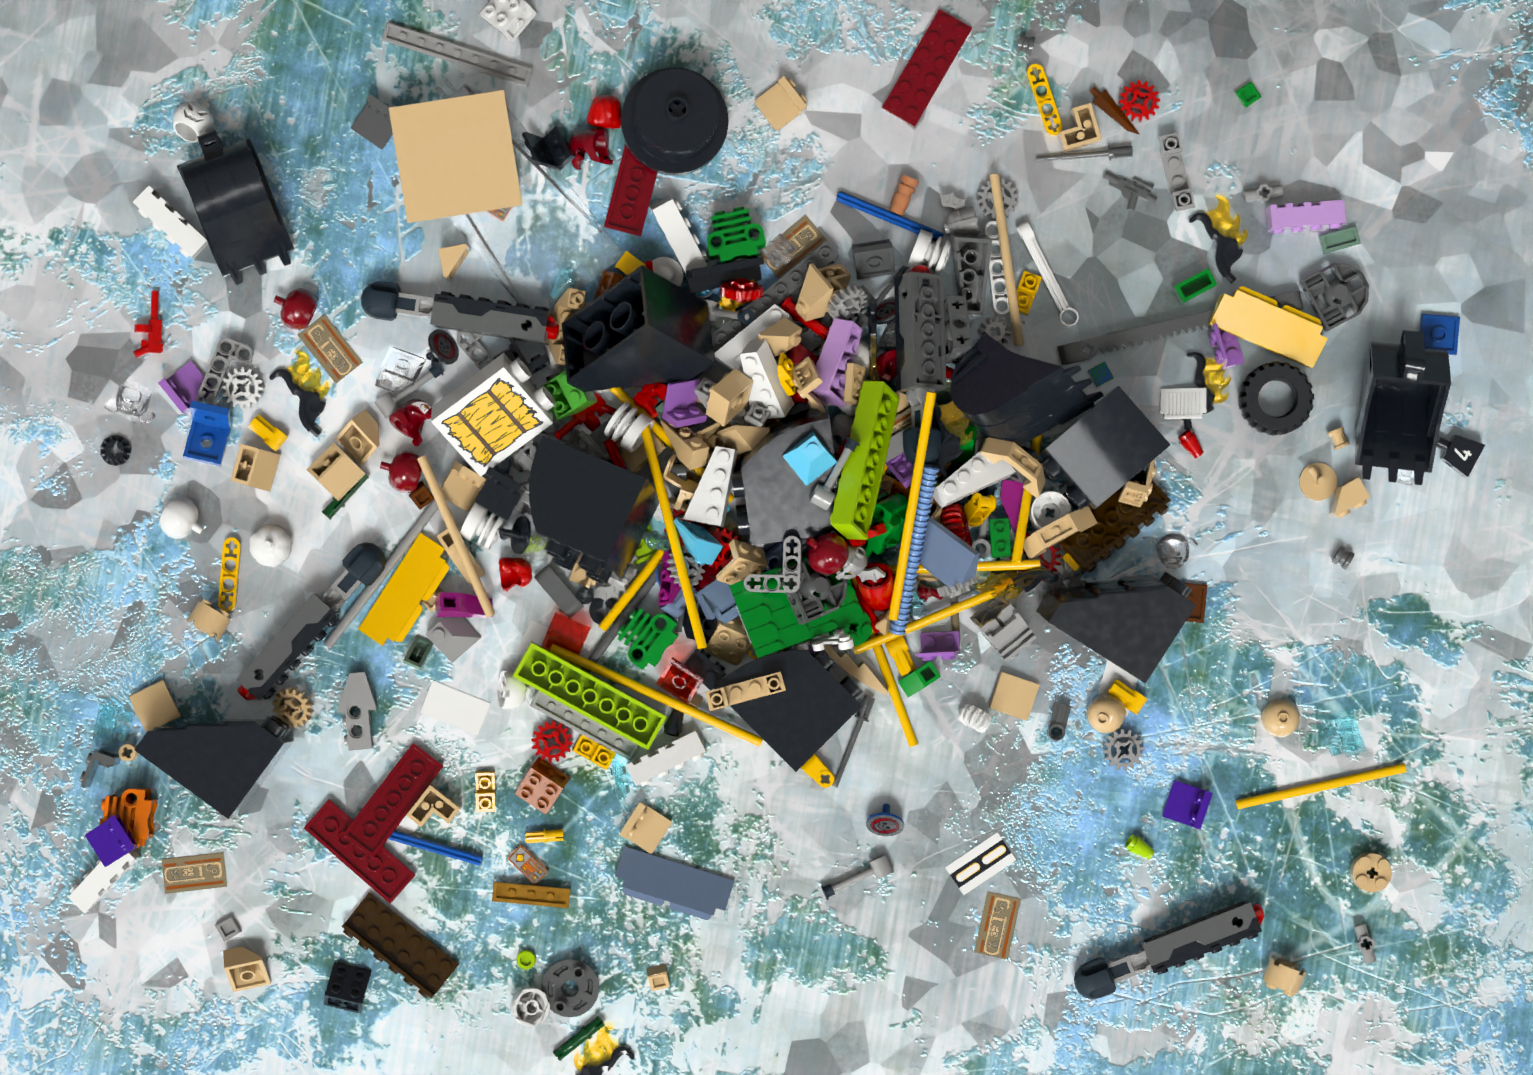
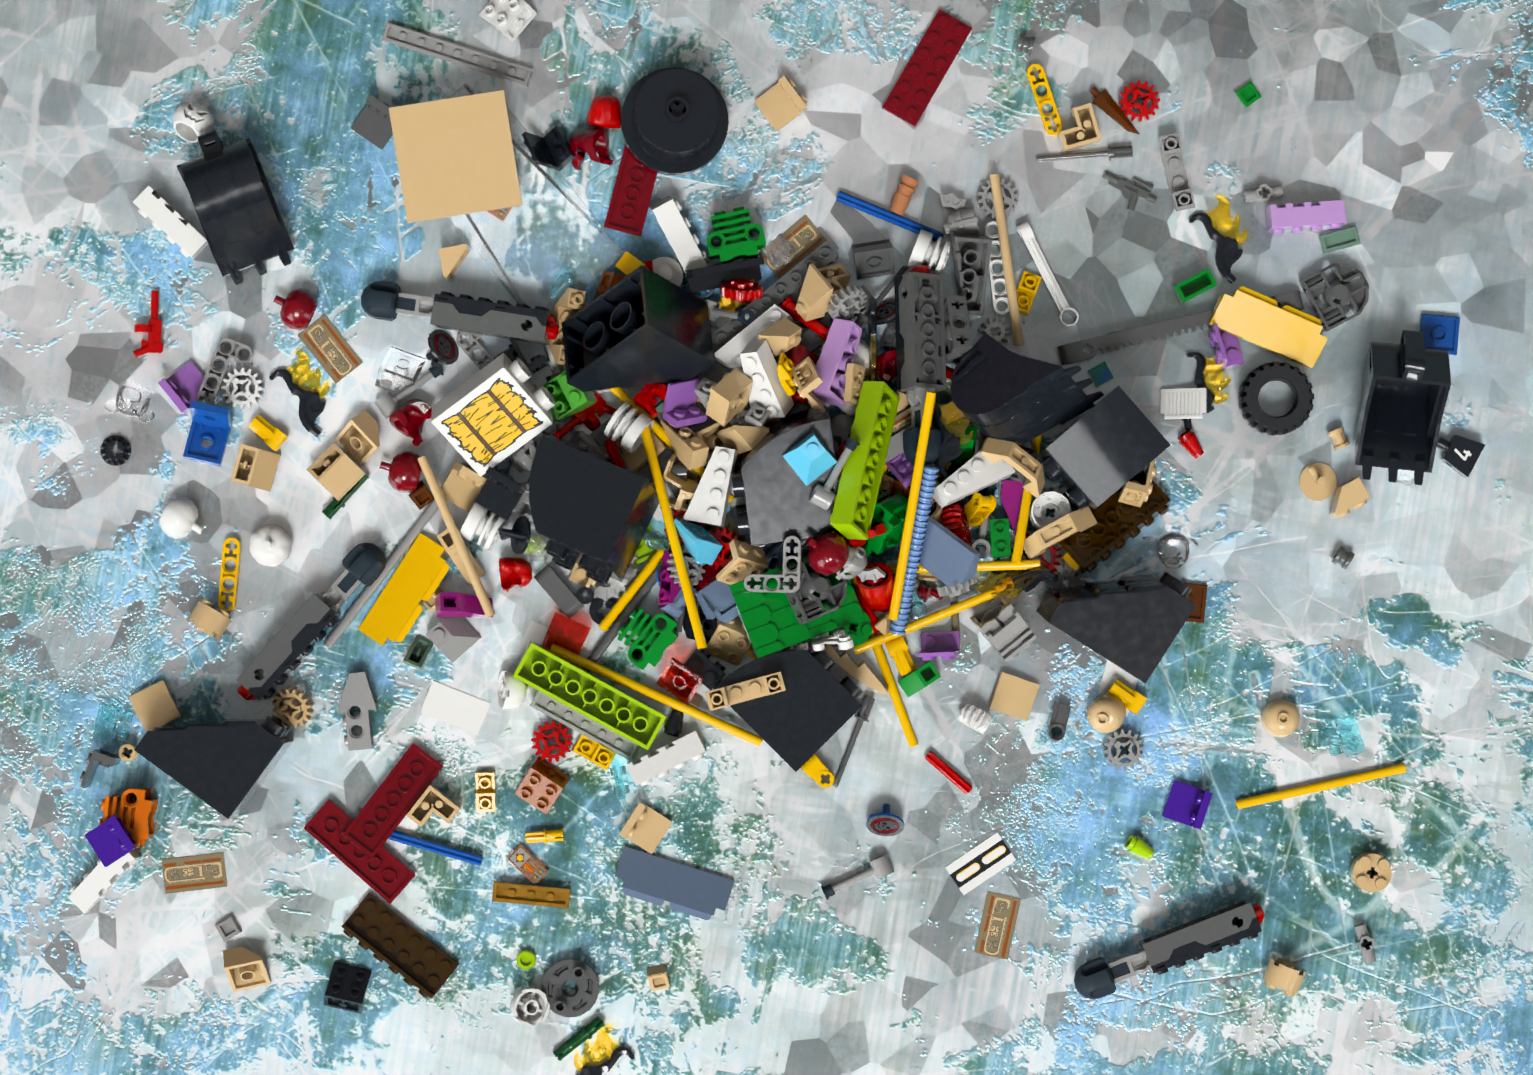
(948, 772): none -> red axle

